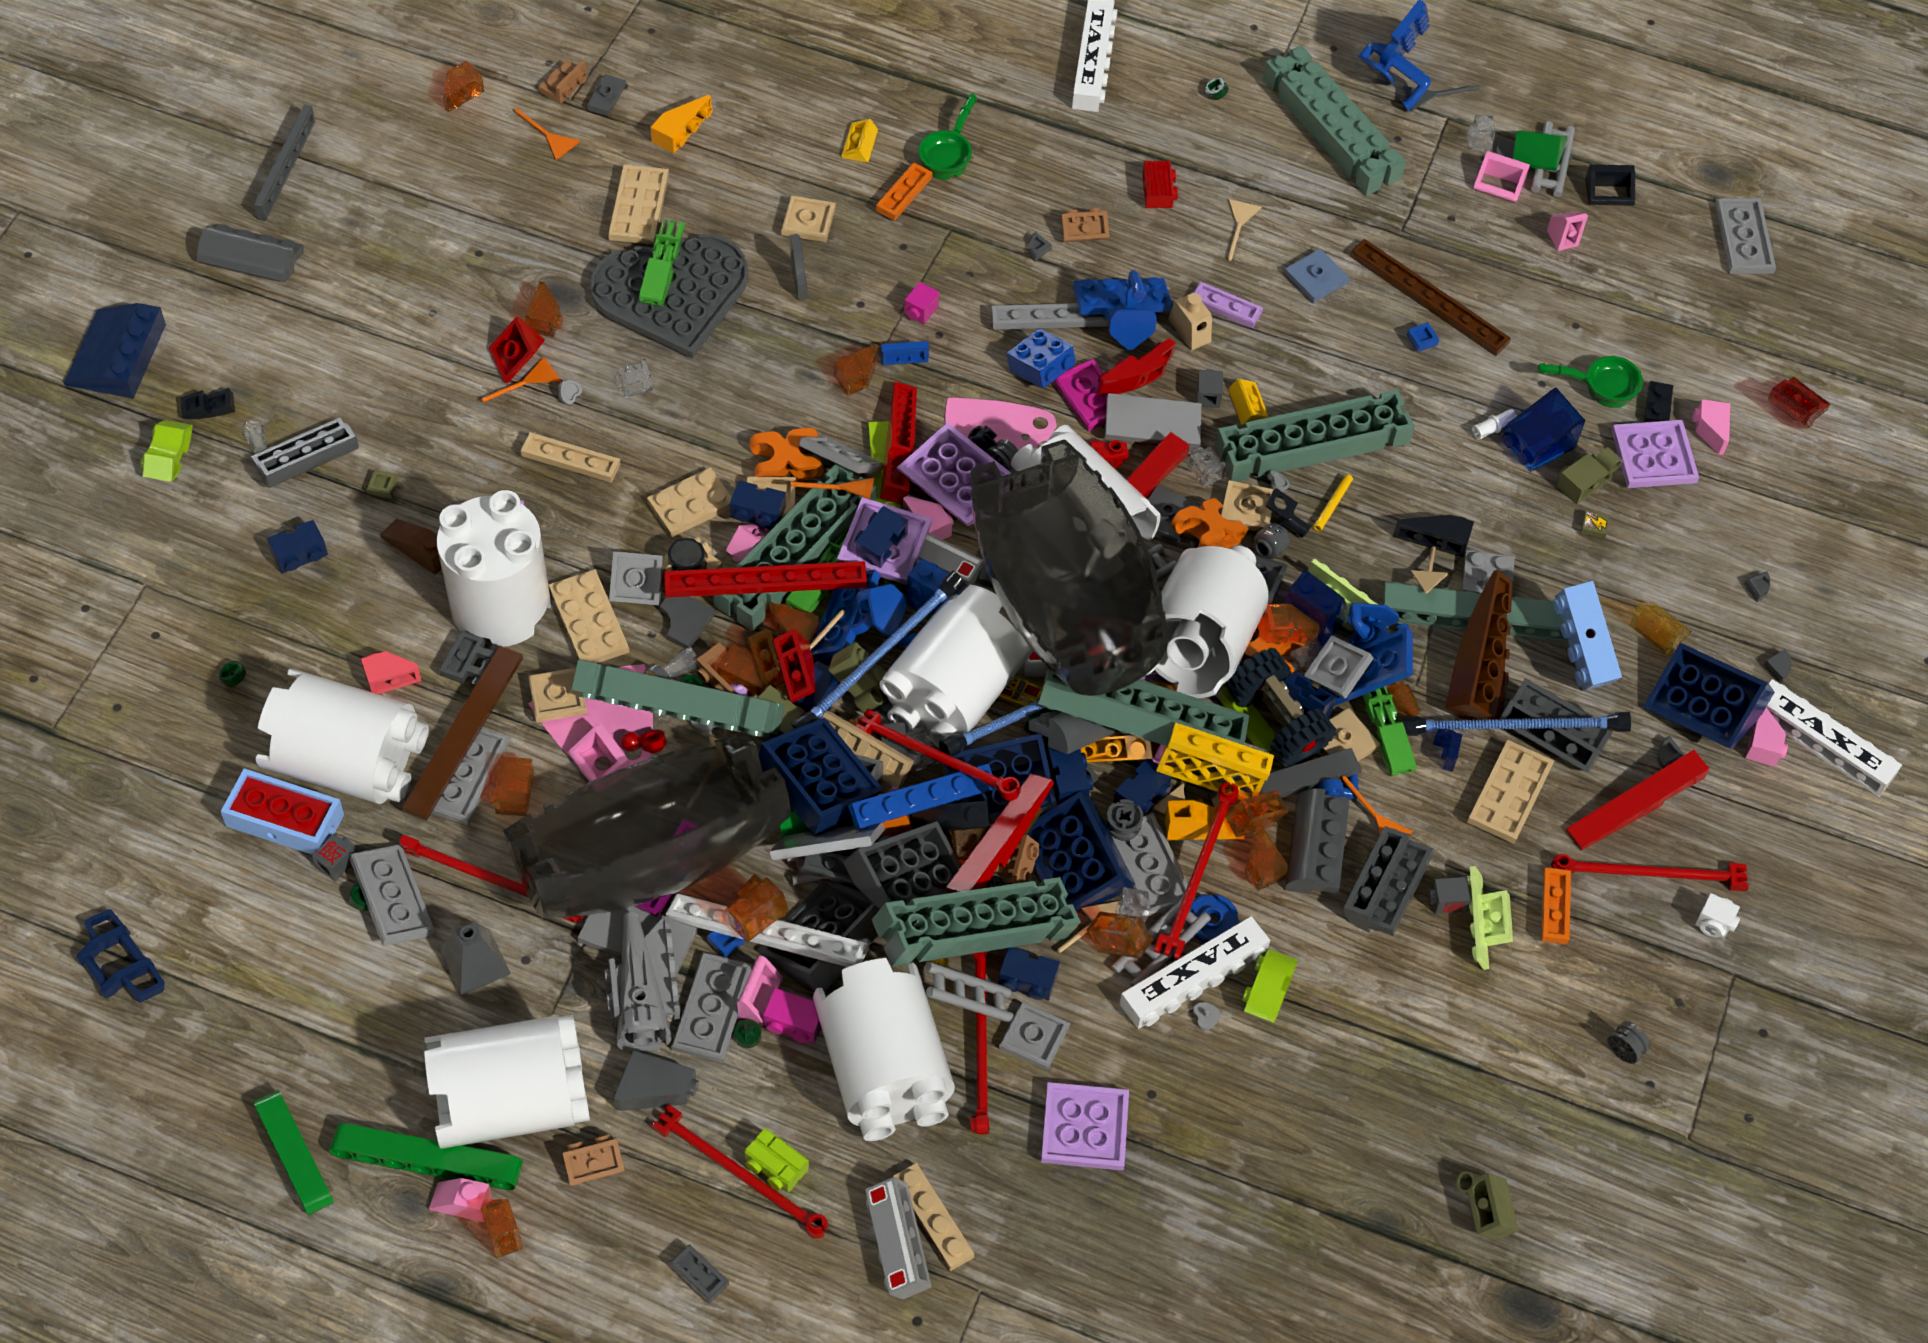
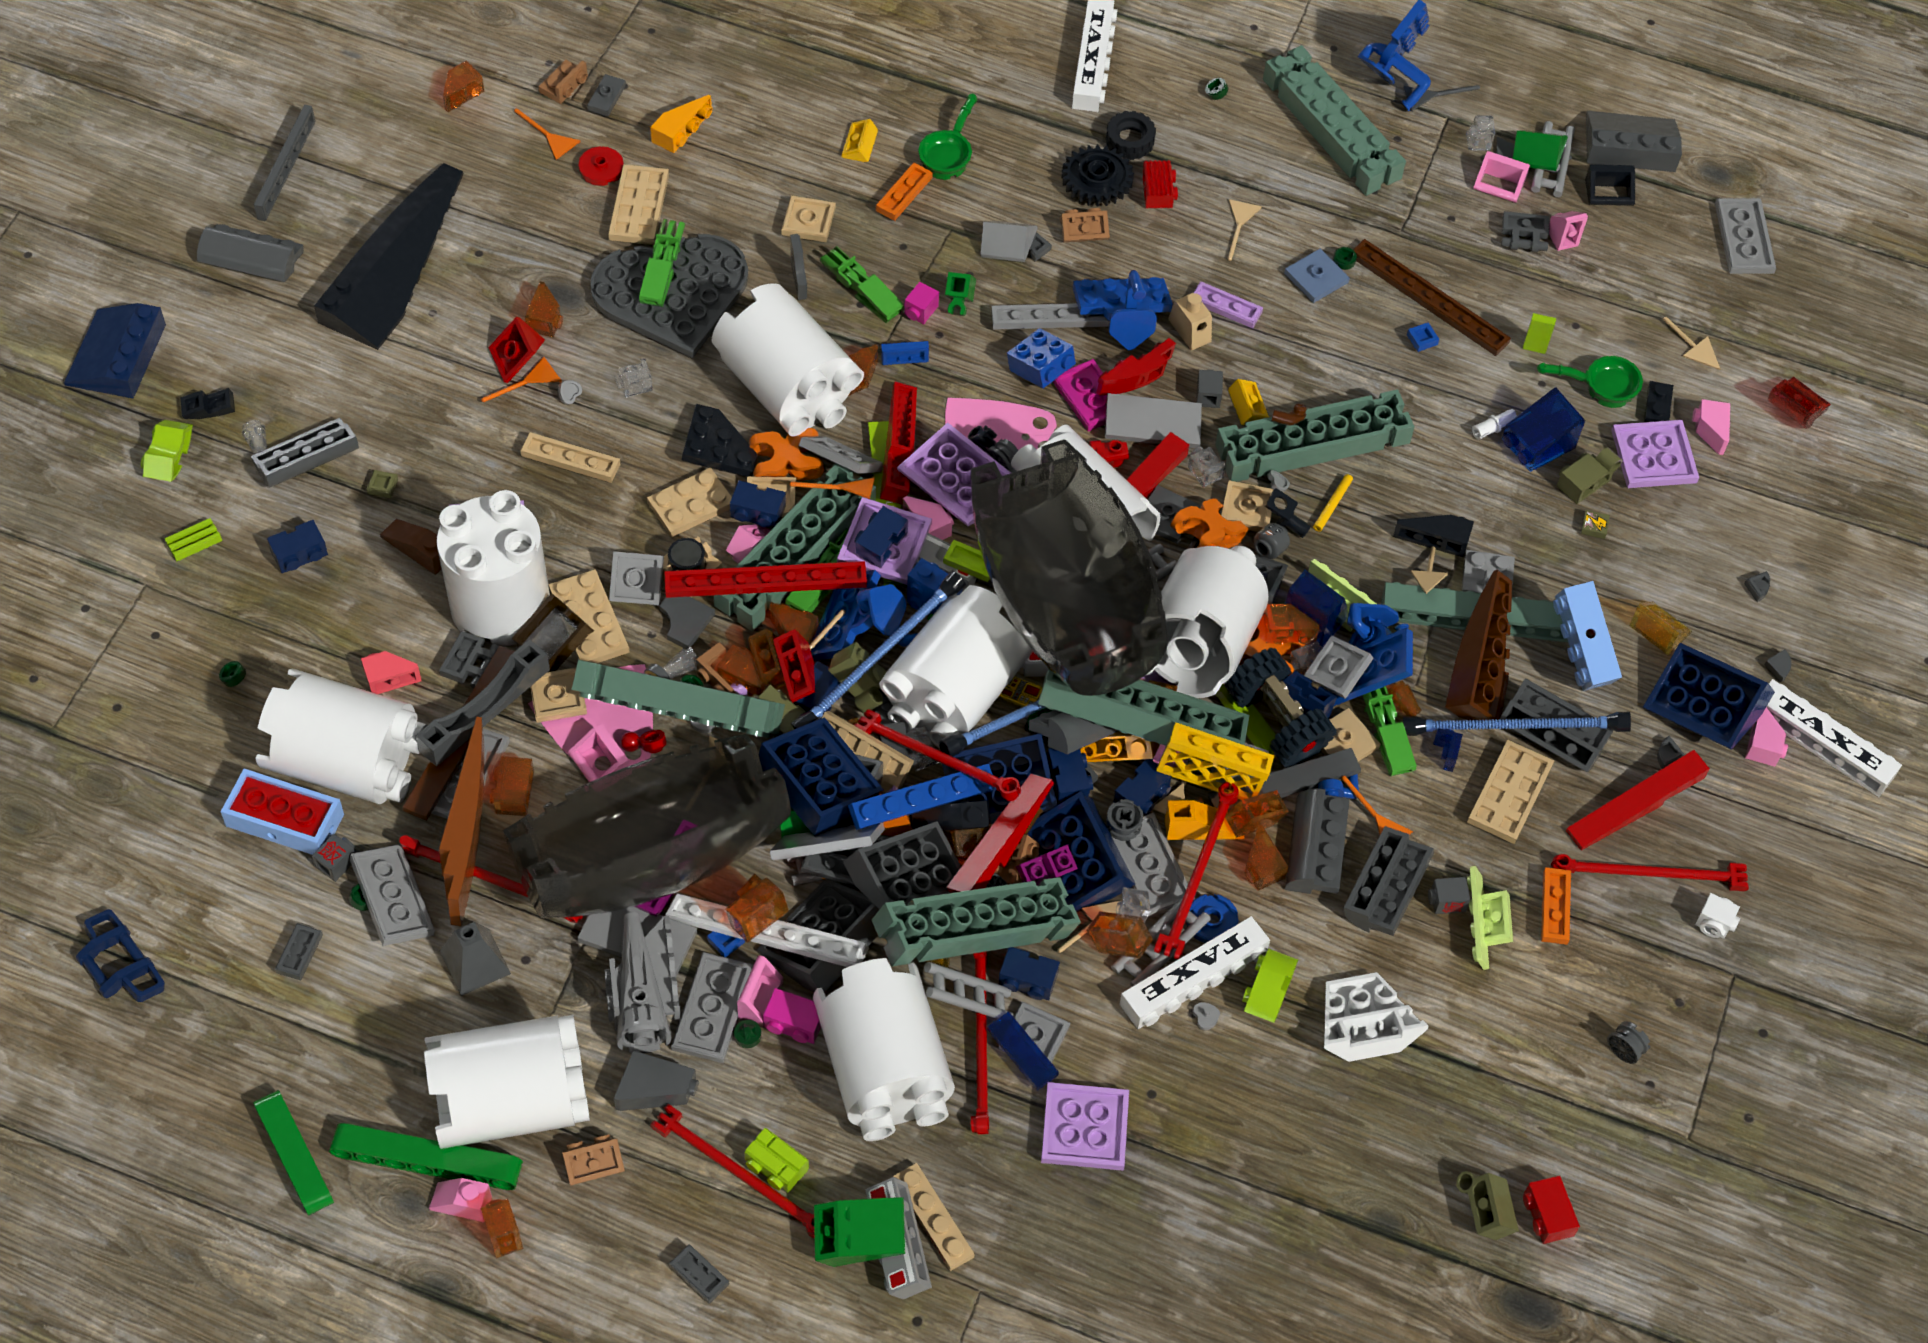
(191, 536): none -> lime tile
(298, 951): none -> dark grey plate
(380, 278): none -> black wedge
(450, 732): none -> dark grey arch
(462, 829): none -> dark orange slope
(554, 630): none -> window
(601, 165): none -> red plate
(717, 443): none -> black plate
(787, 360): none -> white brick
(858, 1230): none -> green slope
(870, 290): none -> bright green arm
(960, 288): none -> green brick
(966, 560): none -> lime tile
(1007, 240): none -> light grey slope
(1023, 1051): none -> clear blue tile
(1047, 866): none -> magenta slope
(1097, 175): none -> black gear
(1132, 121): none -> black tyre
(1292, 417): none -> reddish brown arm
(1345, 258): none -> dark green tile
(1367, 1018): none -> white wedge
(1525, 226): none -> dark grey plate
(1539, 333): none -> lime tile
(1551, 1210): none -> red brick
(1633, 140): none -> dark grey slope
(1701, 352): none -> tan piece

